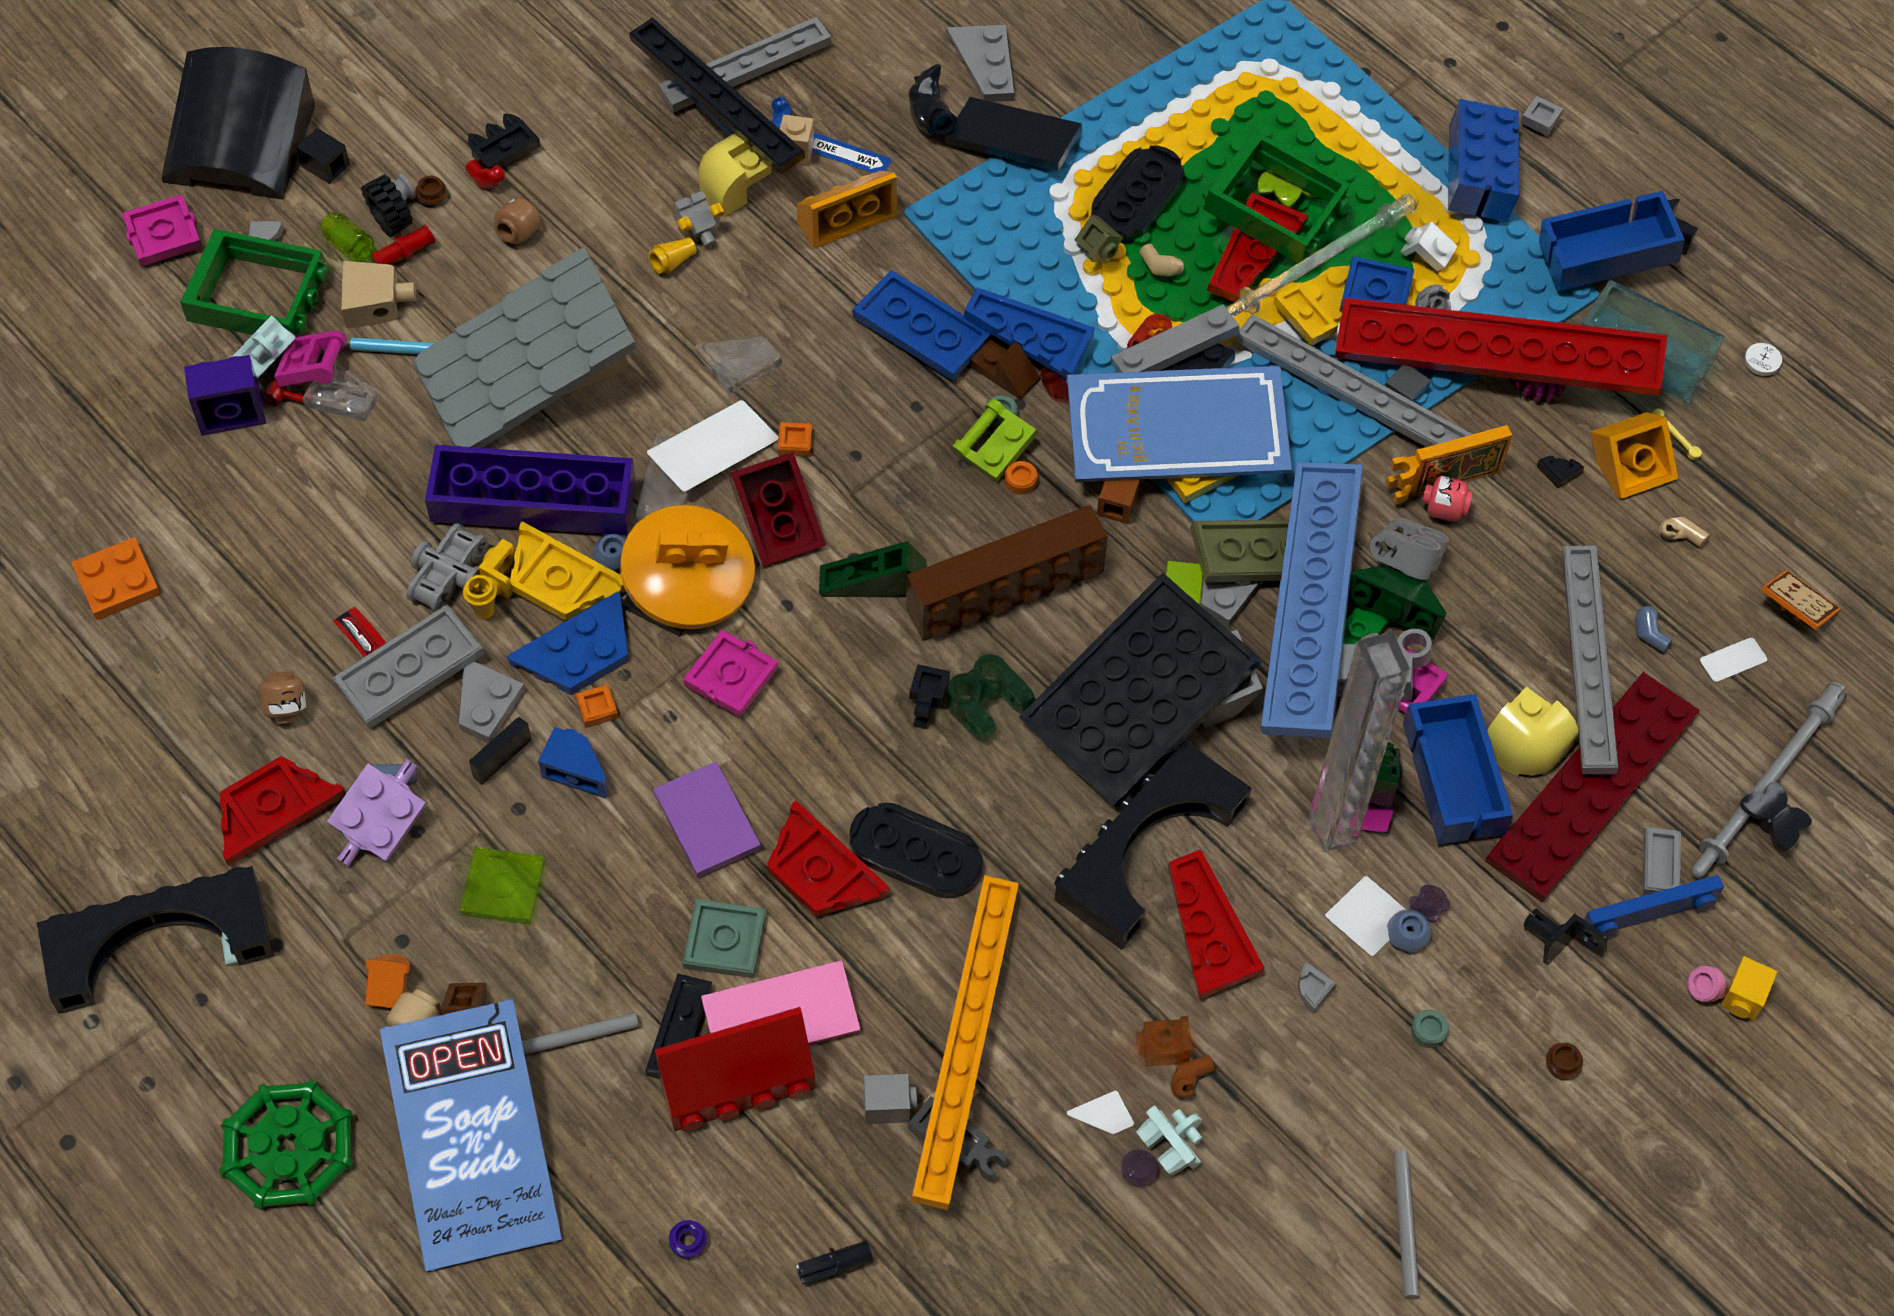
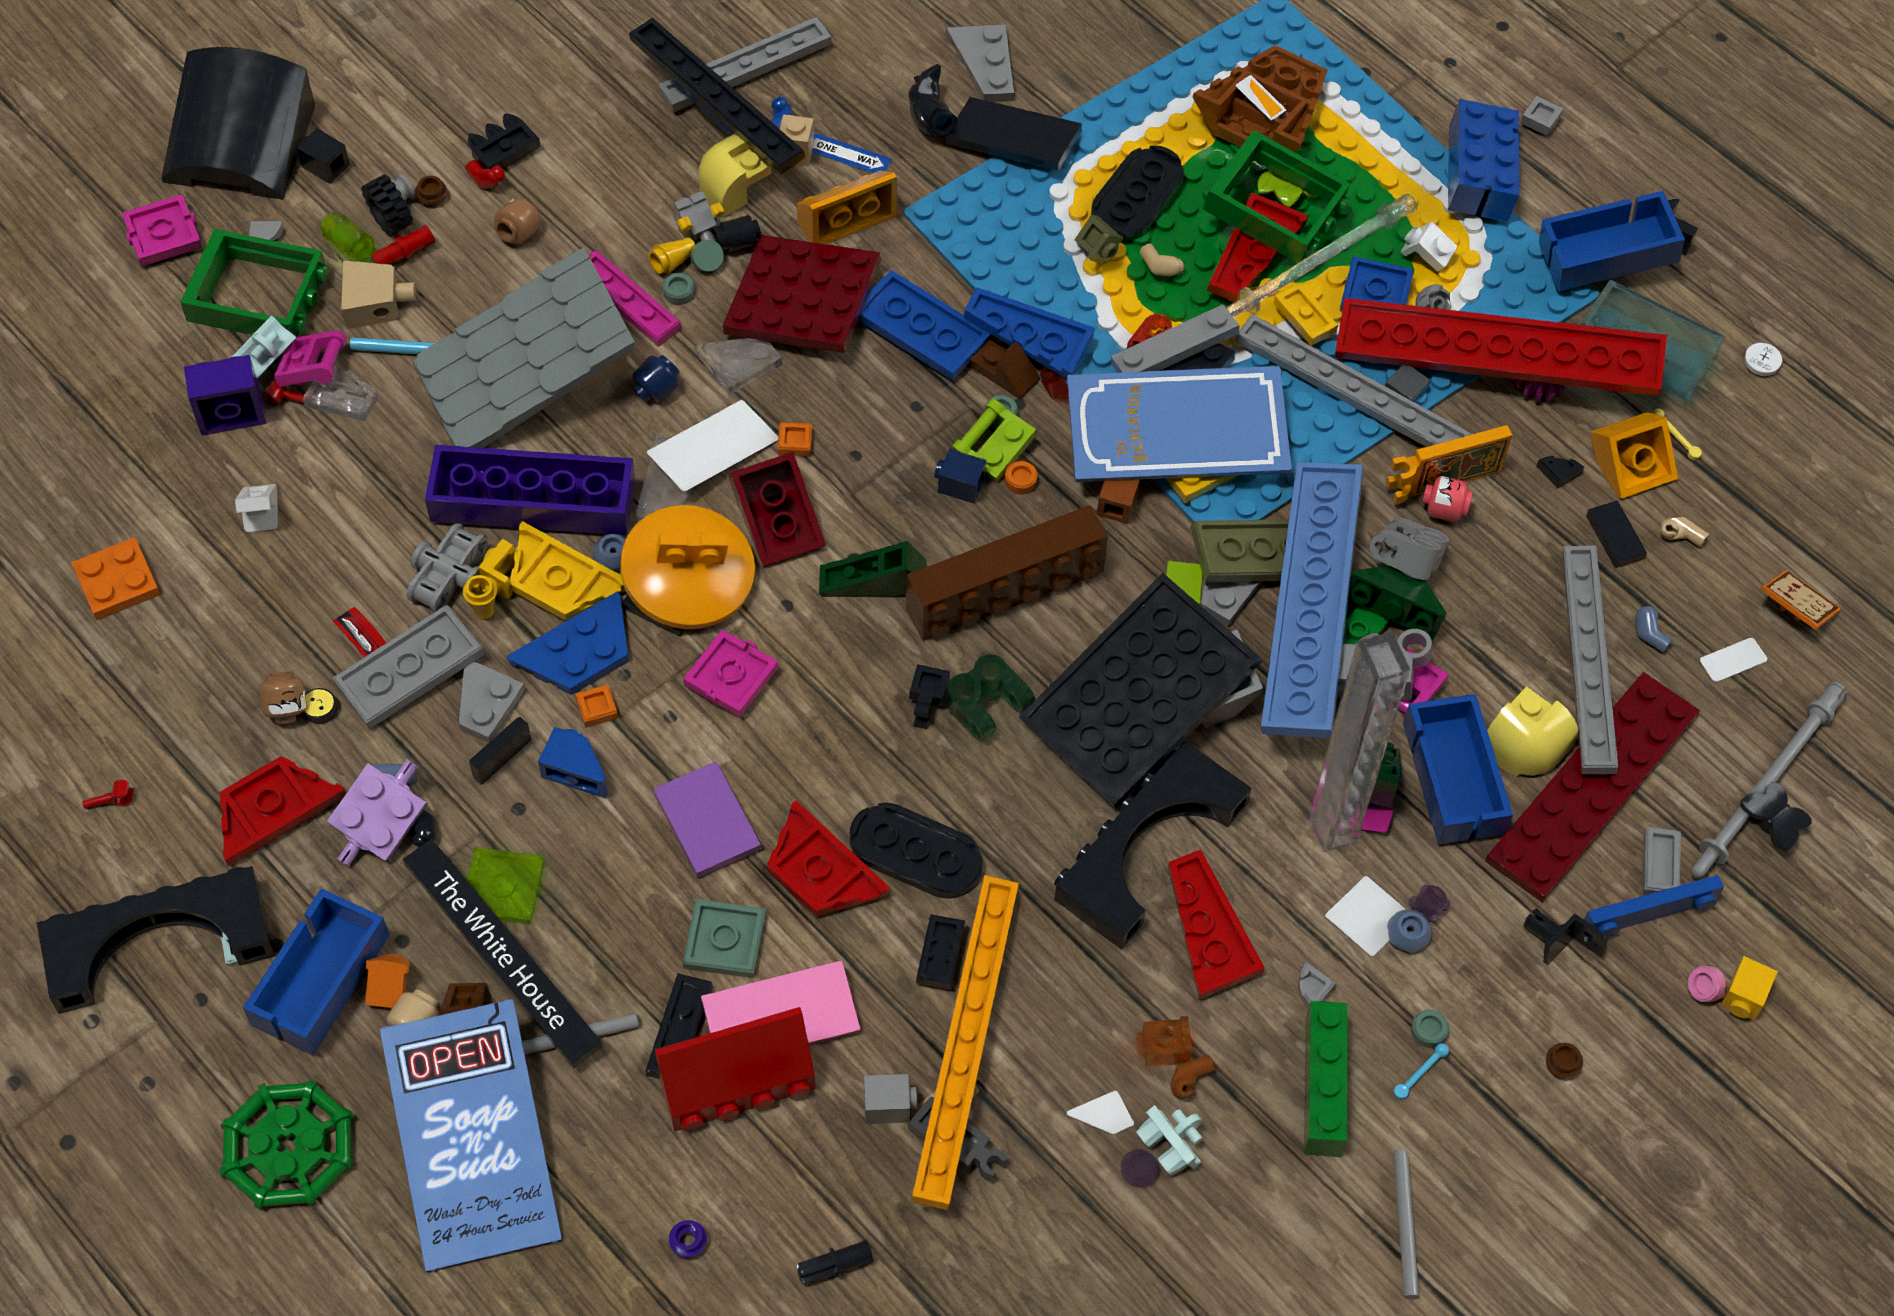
(120, 796): none -> red hand
(258, 507): none -> white slope
(317, 974): none -> blue piece
(320, 706): none -> light yellow tile
(425, 829): none -> black arm
(503, 954): none -> black tile
(635, 303): none -> dark pink tile
(655, 379): none -> dark blue head
(678, 288): none -> sand green tile
(707, 255): none -> sand green tile
(737, 233): none -> black brick
(802, 293): none -> dark red plate
(940, 952): none -> black plate
(960, 475): none -> dark blue brick
(1260, 97): none -> sticker
(1286, 77): none -> dark orange wedge
(1325, 1079): none -> green brick
(1402, 1090): none -> medium azure hinge
(1616, 534): none -> black tile

